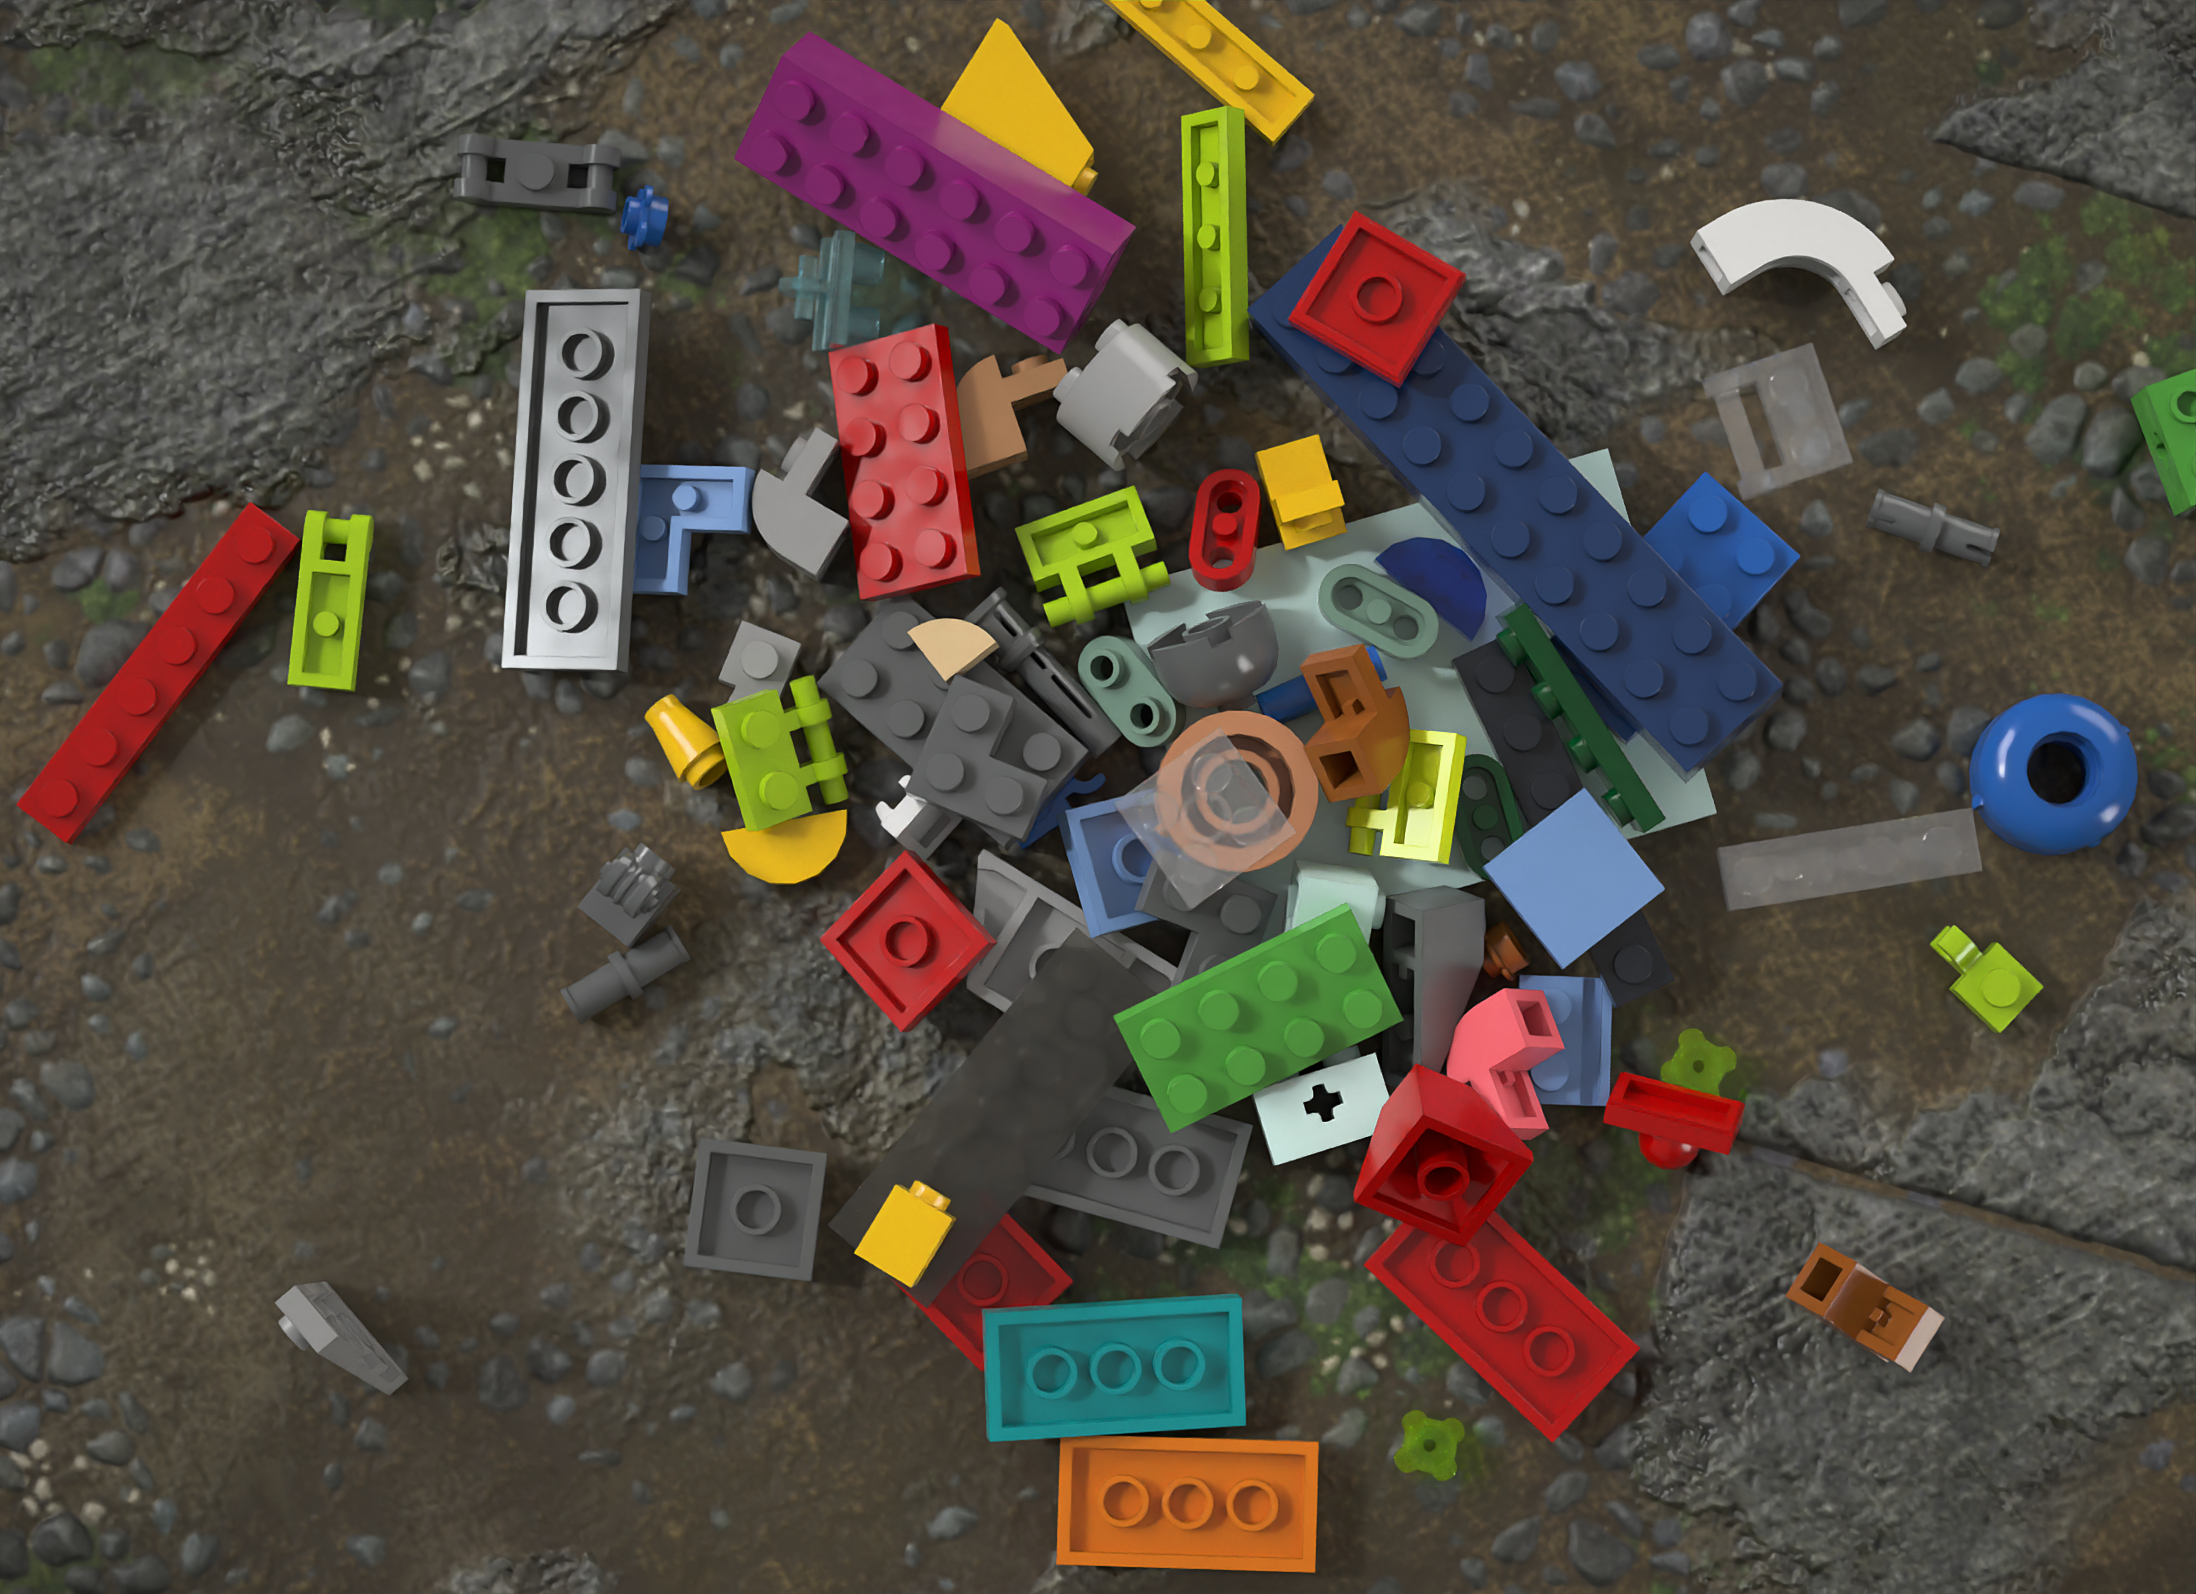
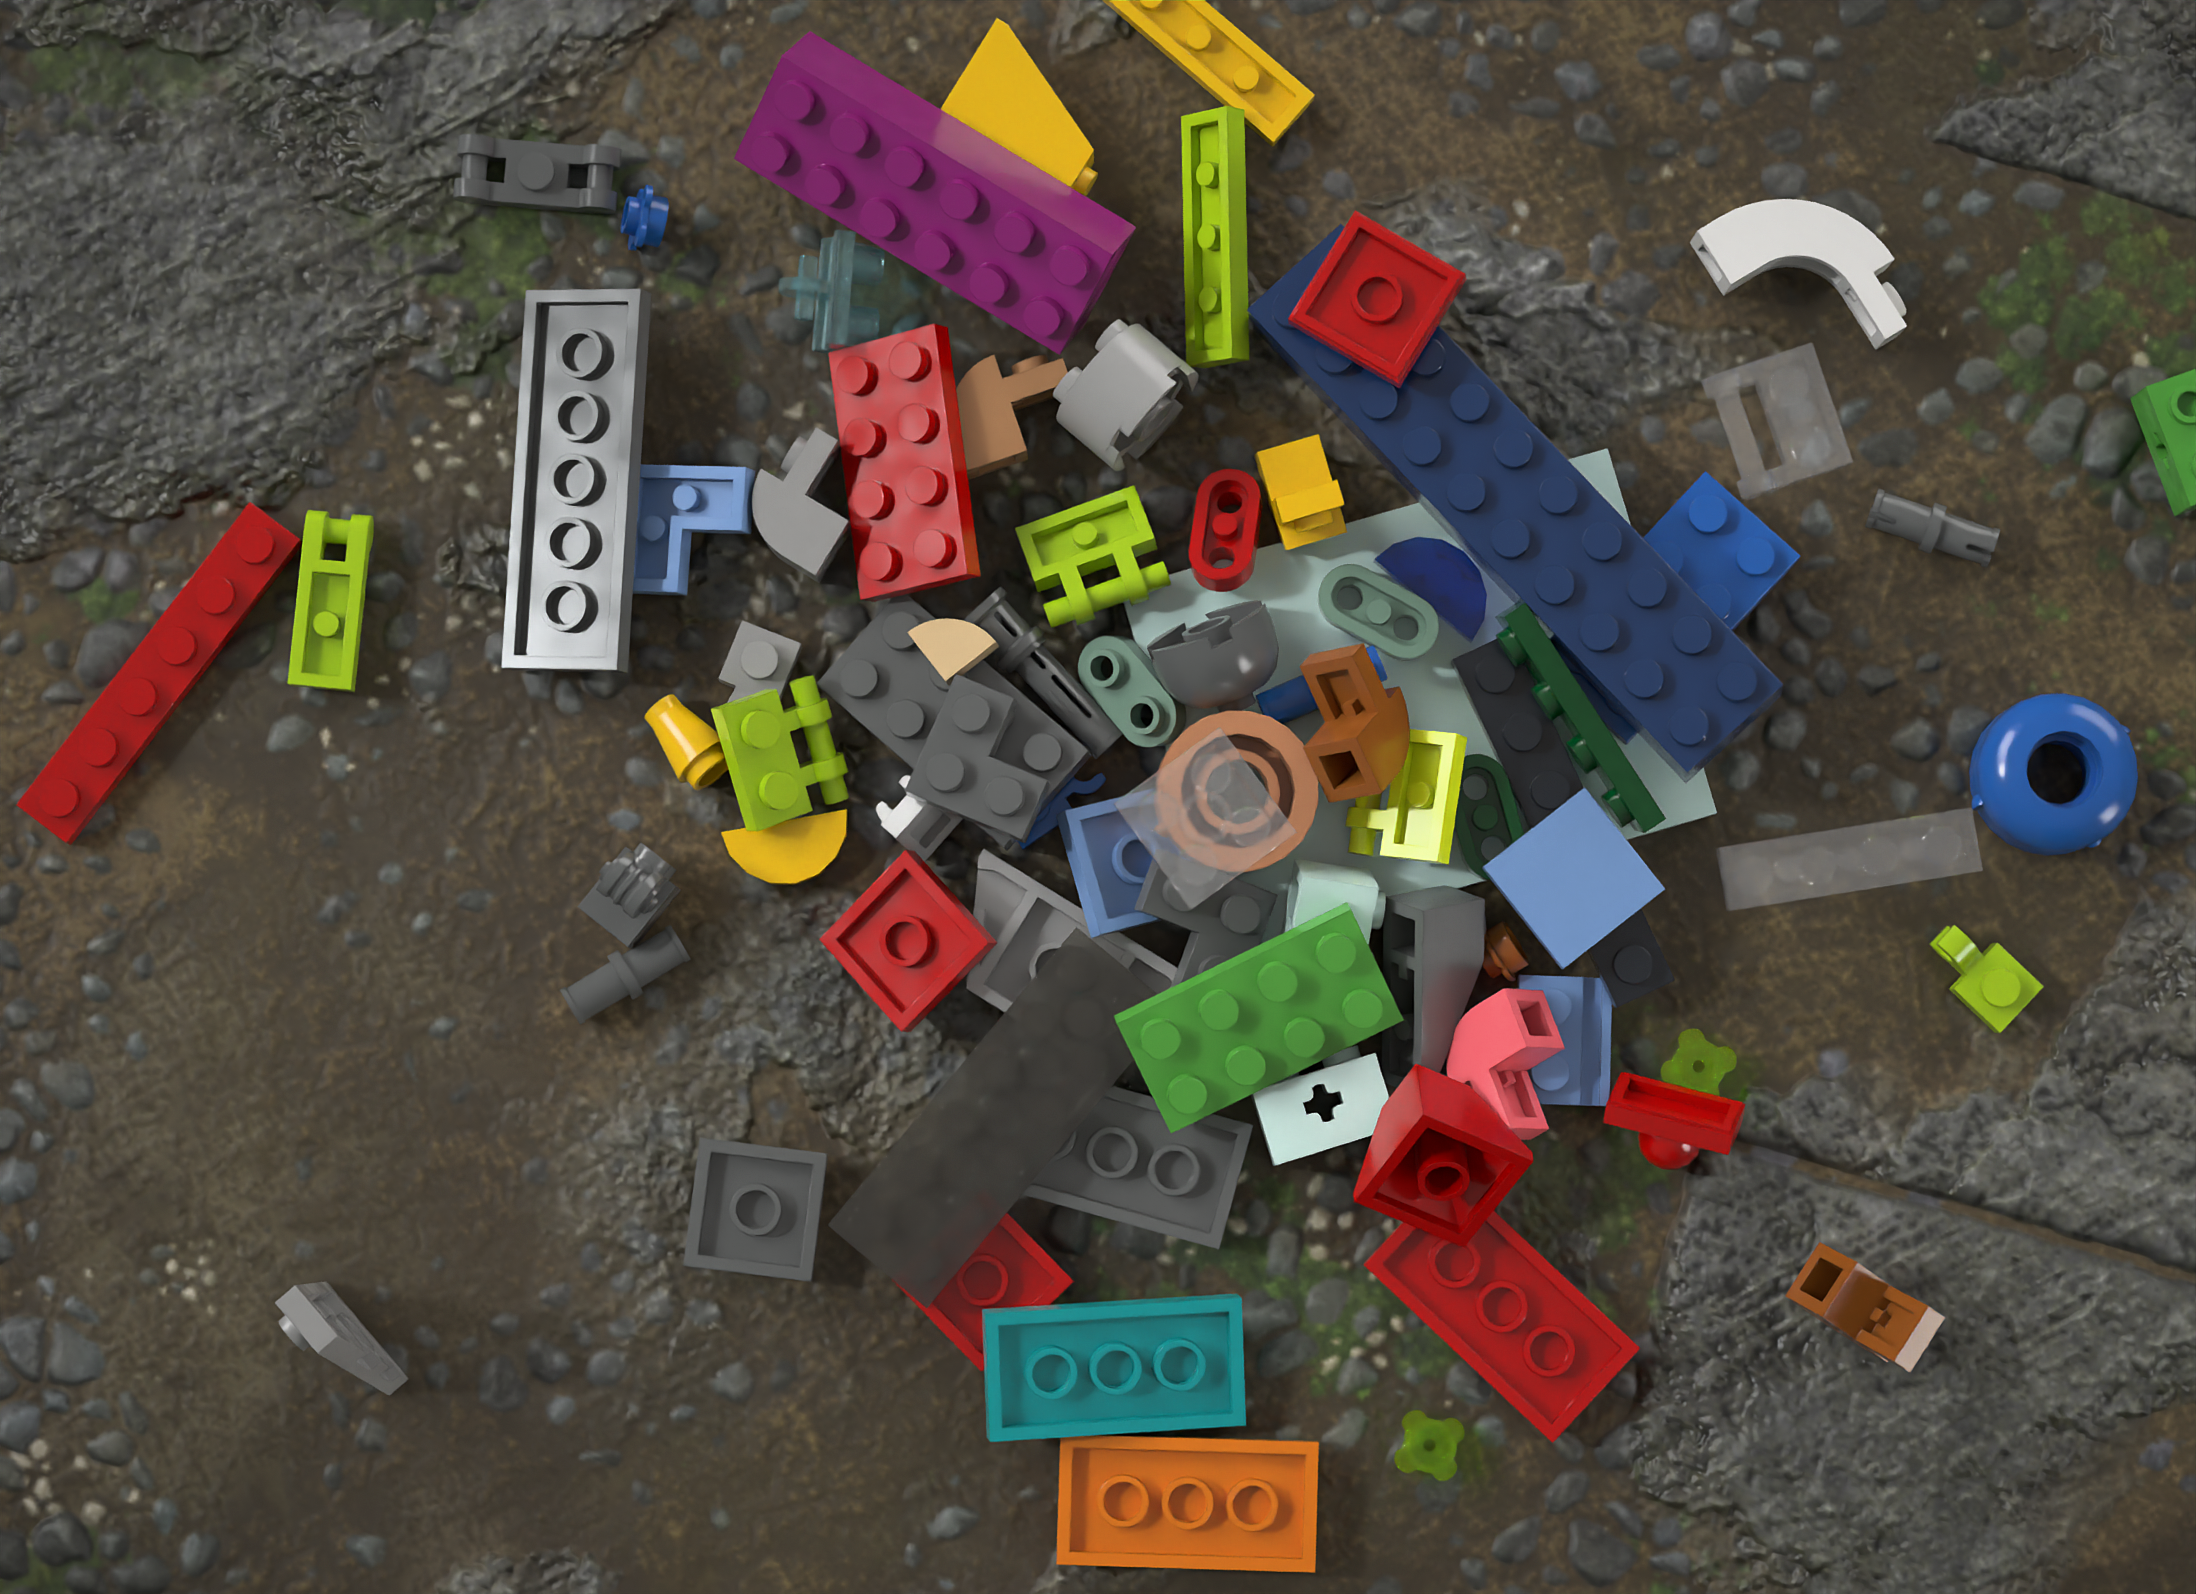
(907, 1232): yellow brick -> none

